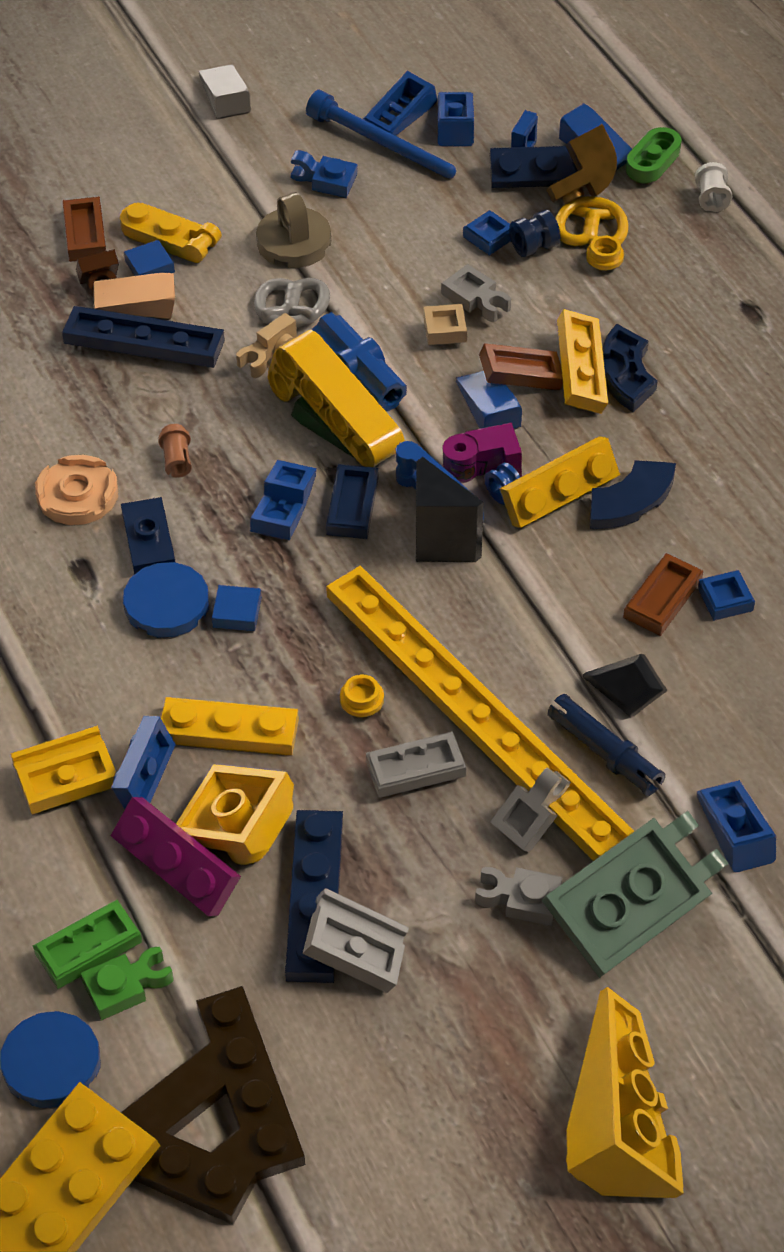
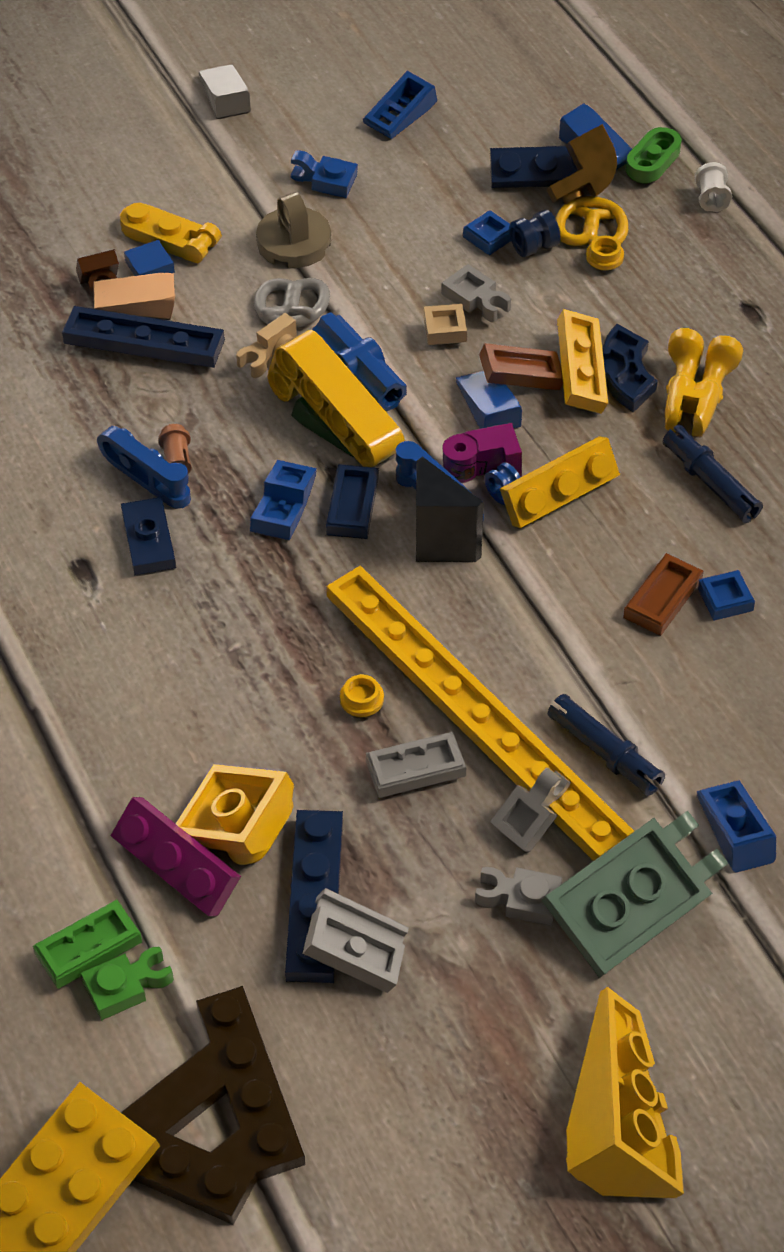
(49, 1057): blue tile -> none
(64, 769): yellow plate -> none
(76, 490): light nougat tile -> none
(84, 227): dark orange tile -> none
(144, 761): blue plate -> none
(146, 466): none -> blue plate
(166, 599): blue tile -> none
(231, 725): yellow plate -> none
(236, 608): blue tile -> none
(323, 107): blue piece -> none
(455, 119): blue slope -> none
(525, 131): blue tile -> none
(628, 683): black piece -> none
(633, 496): dark blue tile -> none
(698, 398): none -> yellow piece
(701, 462): none -> dark blue pin

